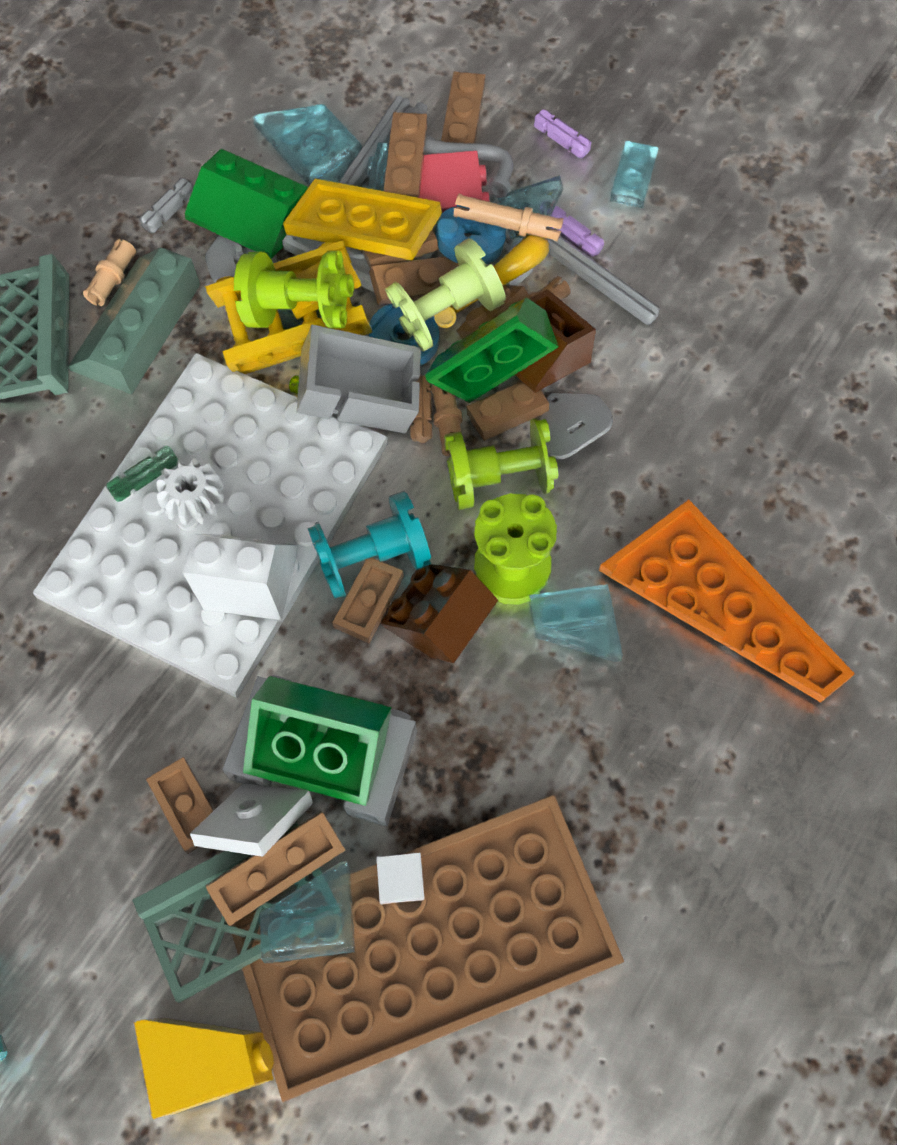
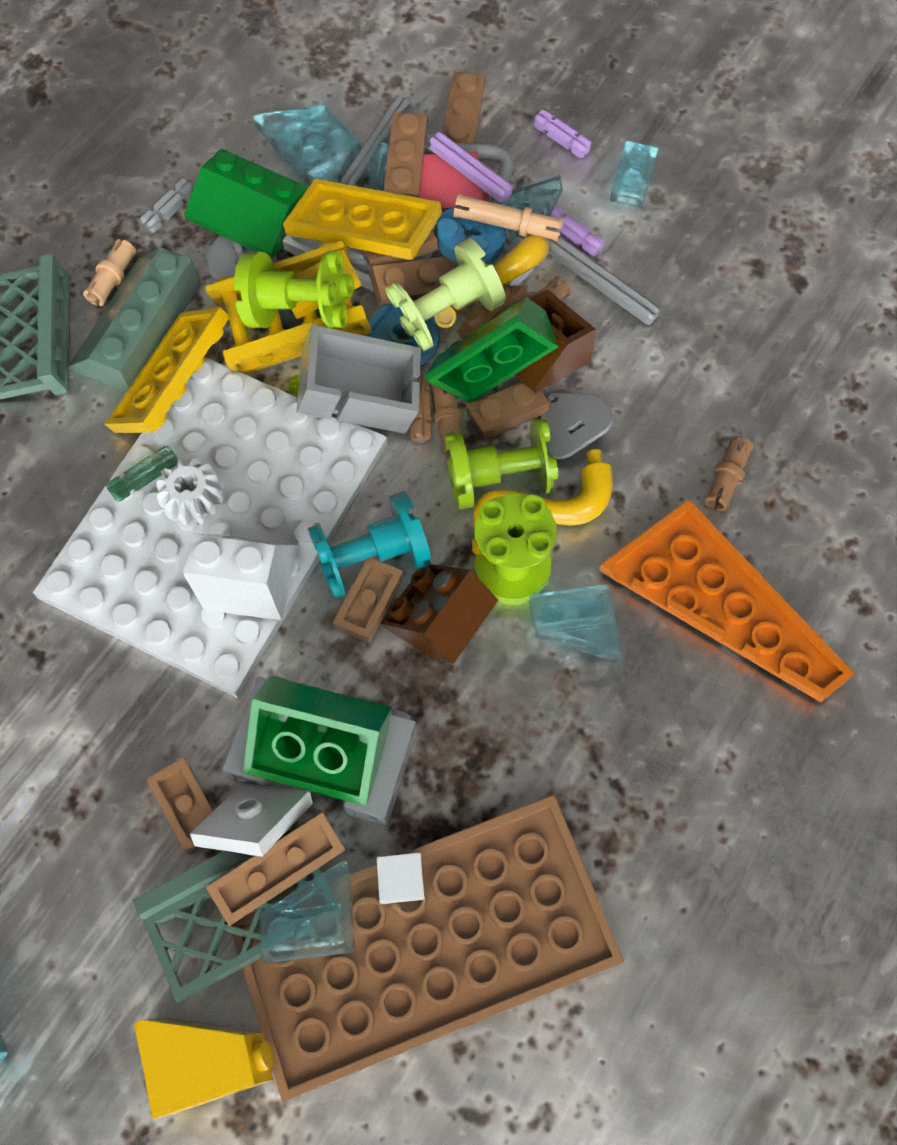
(167, 371): none -> yellow plate
(470, 167): none -> lavender axle
(584, 507): none -> yellow animal
(729, 473): none -> medium nougat pin

